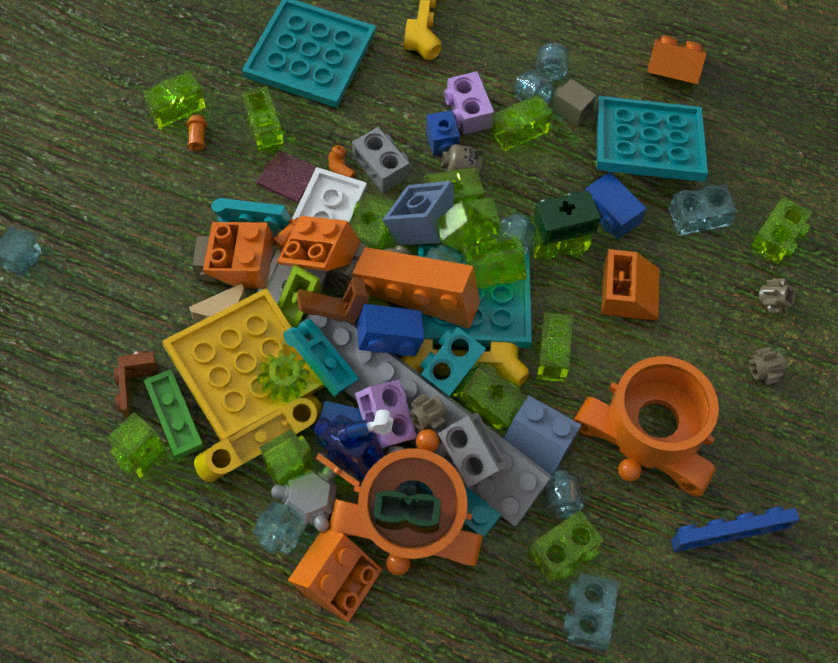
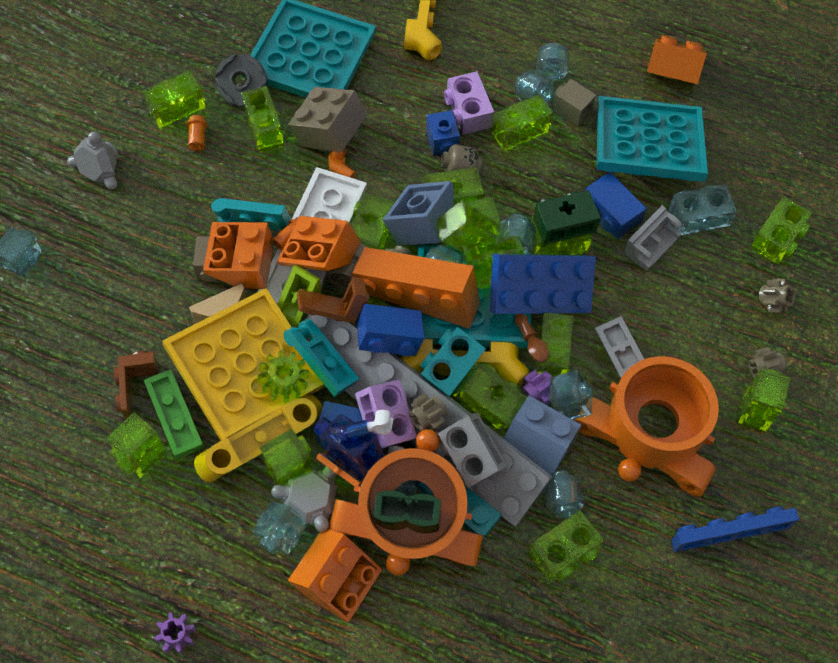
(96, 160): none -> light grey rock
(167, 631): none -> medium lavender gear
(230, 69): none -> dark grey tile
(286, 176): clear pink piece -> none
(328, 118): none -> dark tan brick
(376, 162): light grey brick -> none
(536, 347): none -> dark orange piece
(537, 386): none -> medium lavender gear
(541, 283): none -> blue plate
(571, 395): none -> clear light blue brick
(598, 613): clear light blue brick -> none
(619, 344): none -> light grey hinge
(630, 286): orange slope -> none
(653, 238): none -> light grey hinge
(764, 399): none -> clear neon green brick

